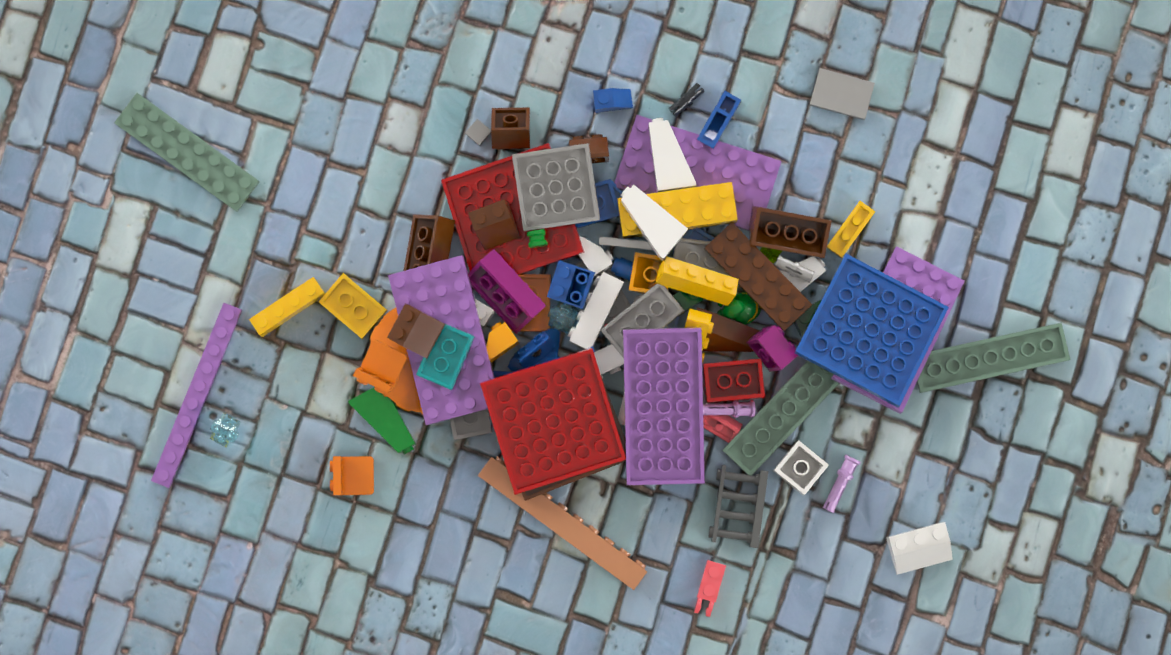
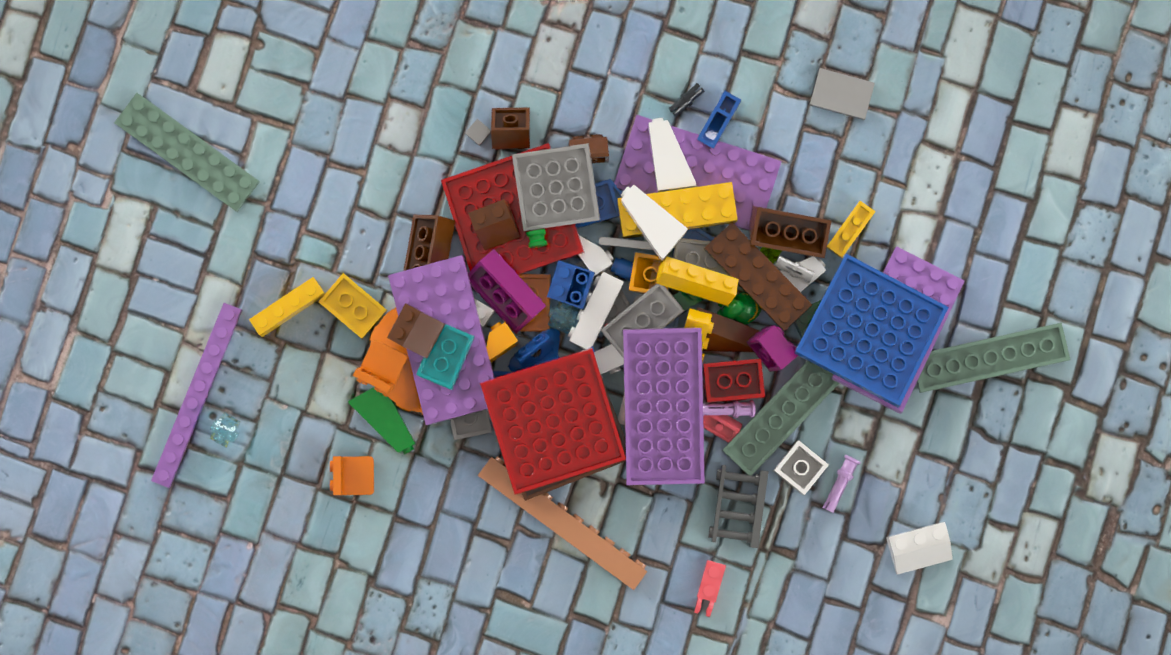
(612, 99): blue slope -> none

